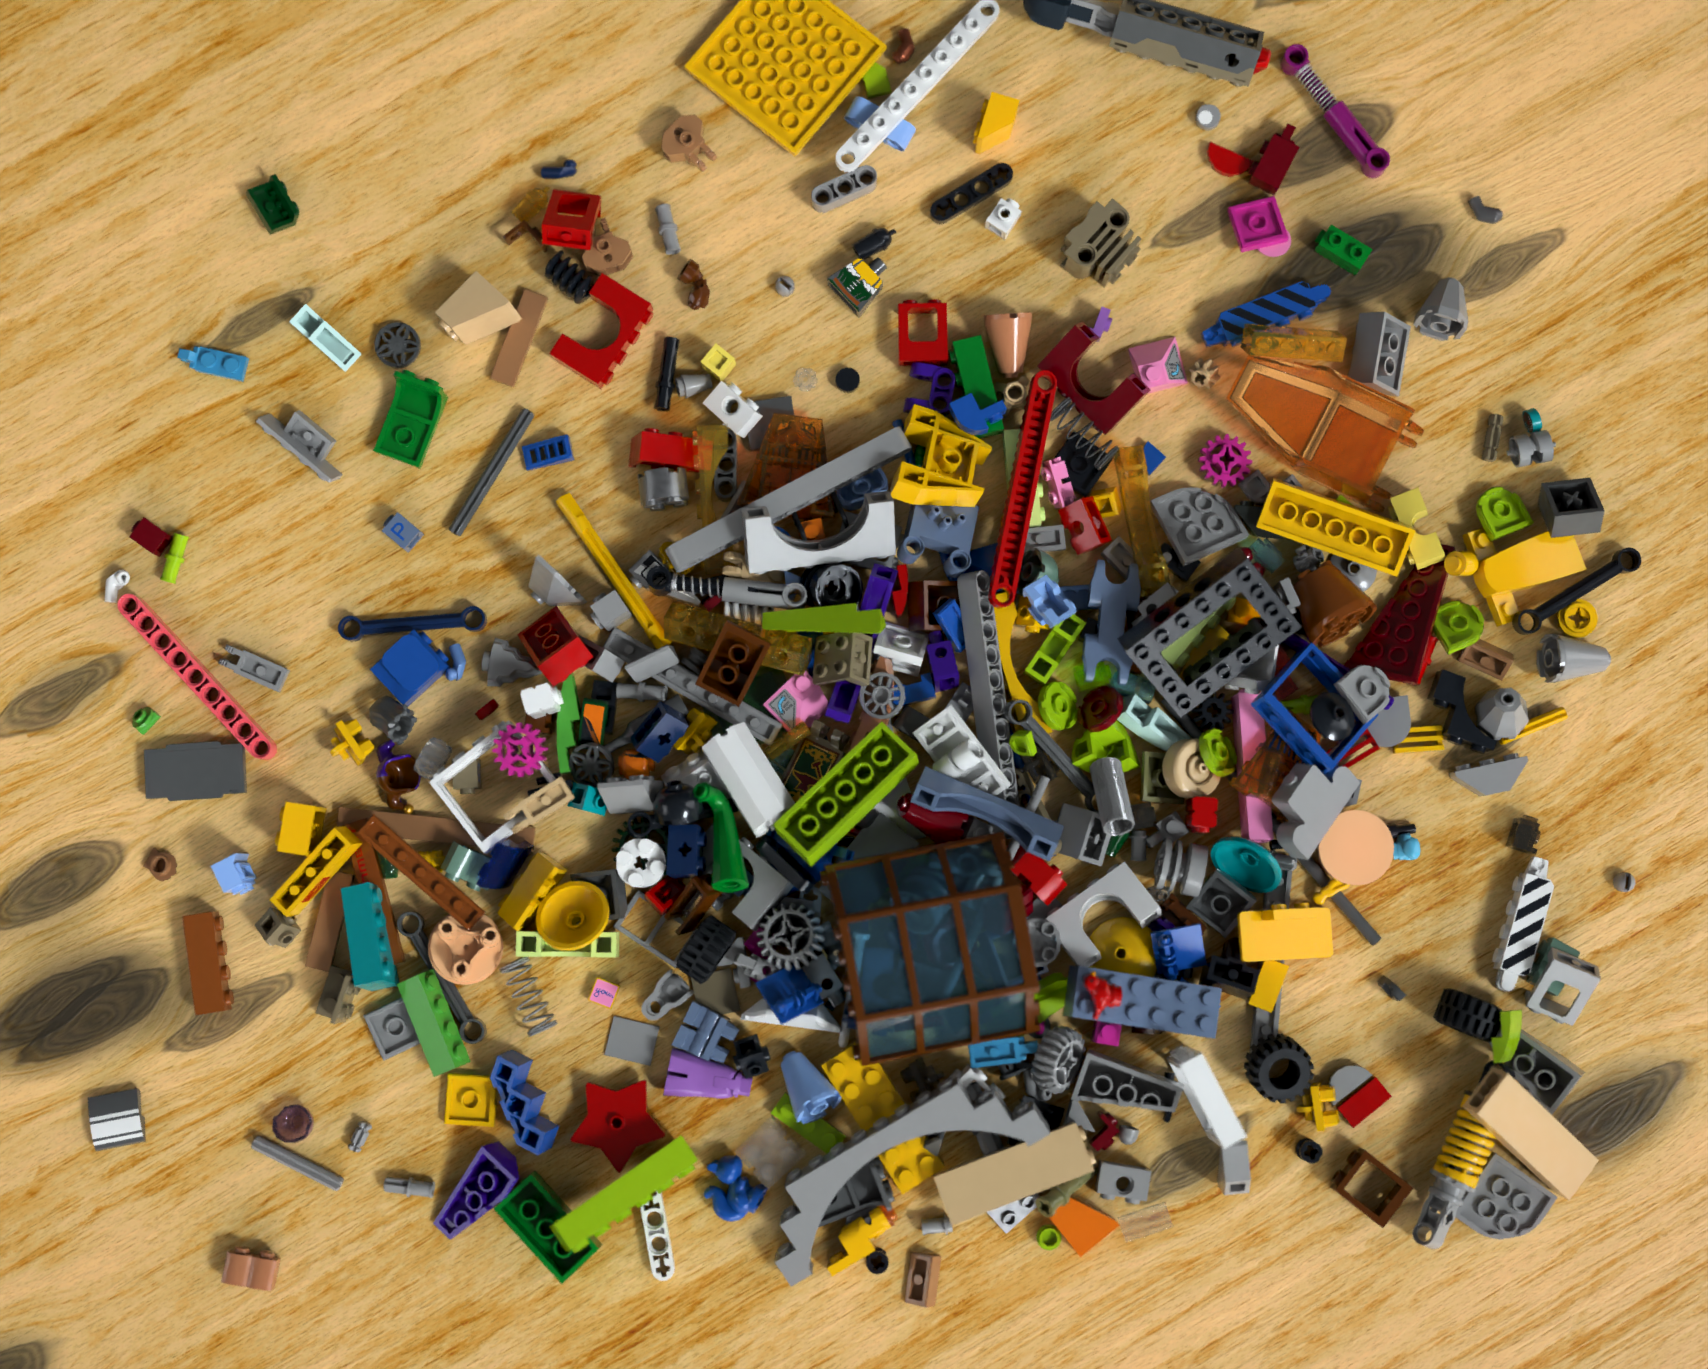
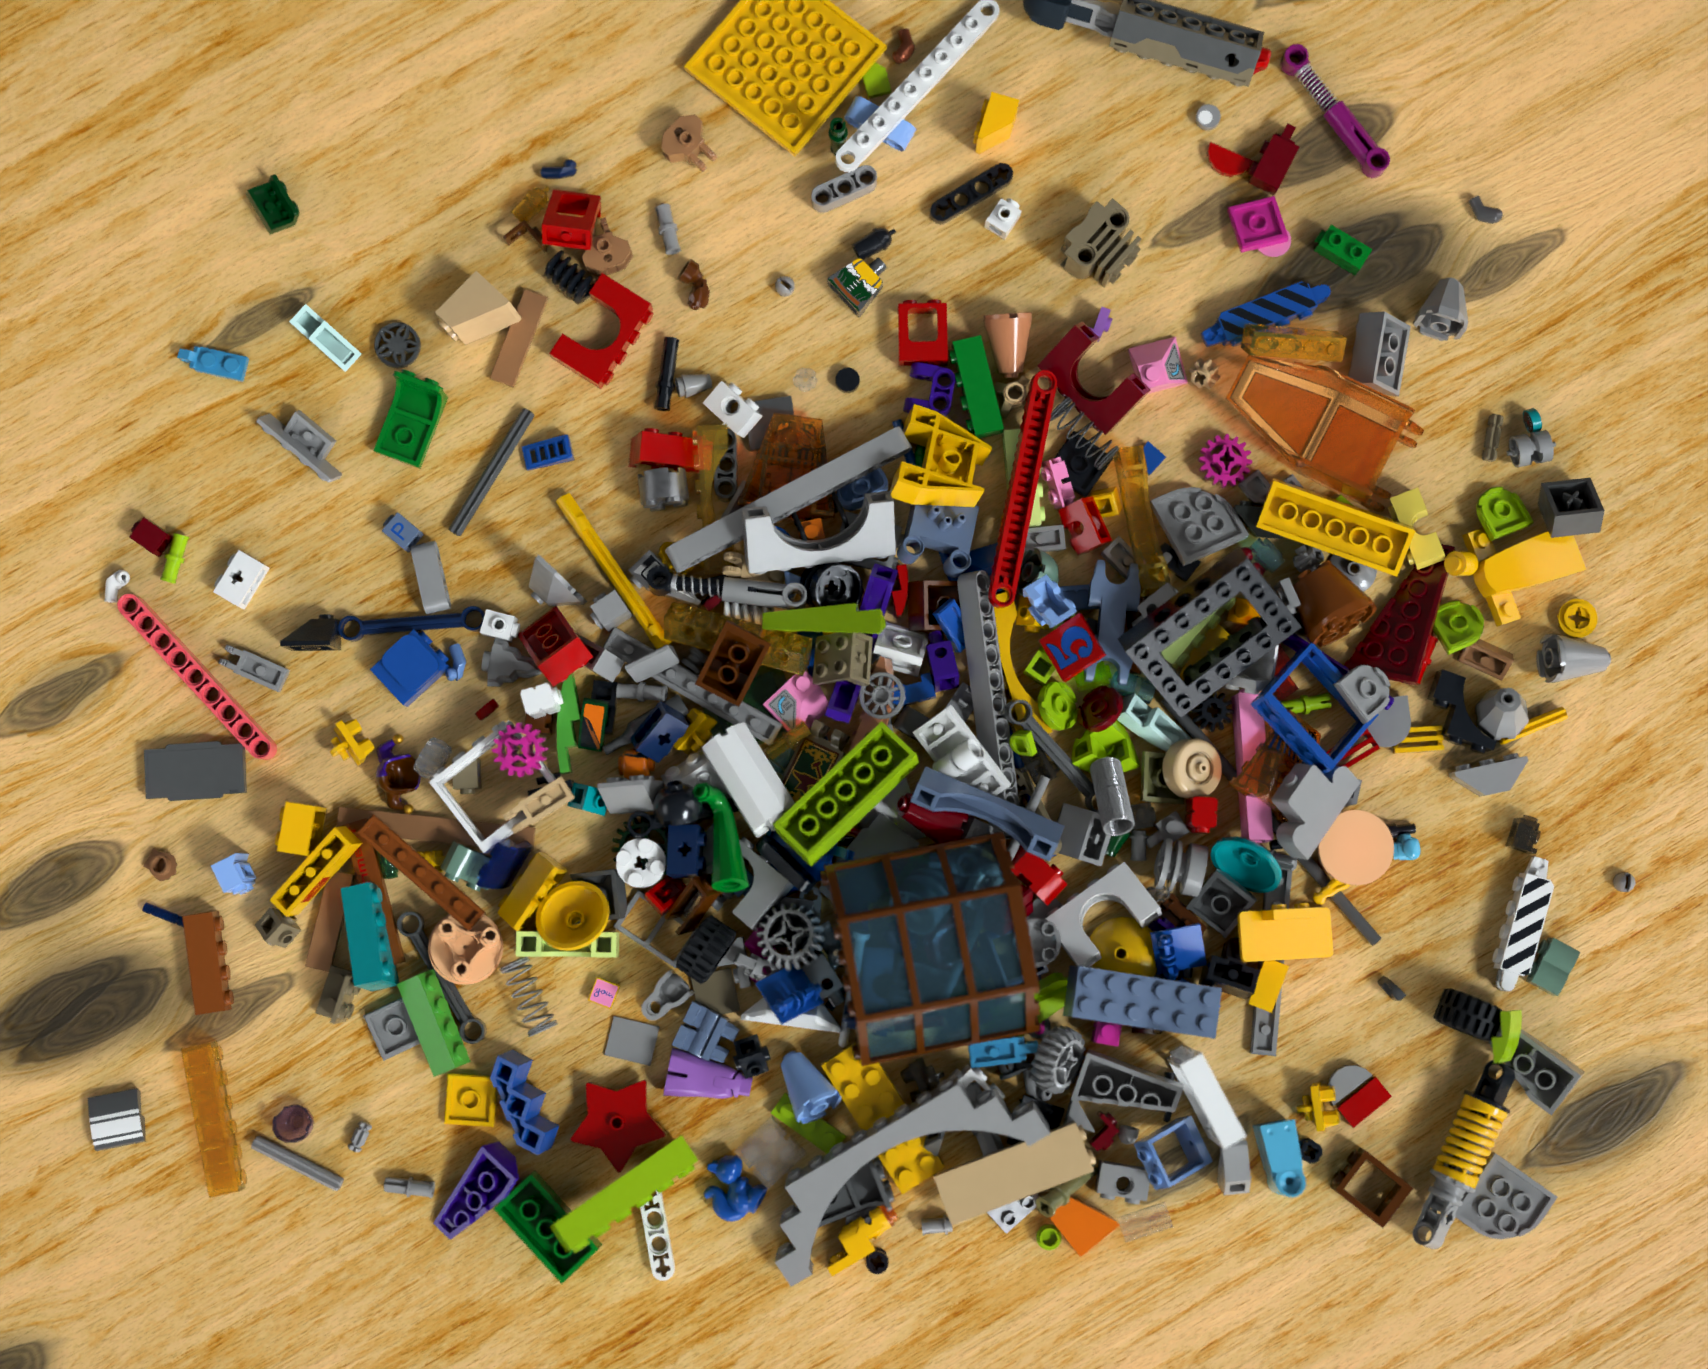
(144, 719): bright green plate -> none
(163, 914): none -> clear blue wheel
(213, 1119): none -> clear yellow brick
(240, 592): none -> white brick
(251, 1269): nougat brick -> none
(315, 636): none -> black slope
(392, 718): dark grey piece -> none
(430, 577): none -> light grey beam
(500, 625): none -> white brick
(591, 764): dark grey wheel -> none
(718, 363): light yellow brick -> none
(837, 134): none -> dark green pin
(923, 1279): medium nougat slope -> none
(971, 418): blue brick -> none
(1072, 647): none -> red tile
(1102, 993): red animal -> none
(1191, 1144): none -> medium blue window
(1217, 752): lime tile -> none
(1281, 1156): none -> medium azure piece
(1289, 1083): black tyre -> none
(1332, 716): black dish -> none
(1530, 1133): tan brick -> none
(1569, 971): light grey window -> none
(1576, 591): black piece -> none

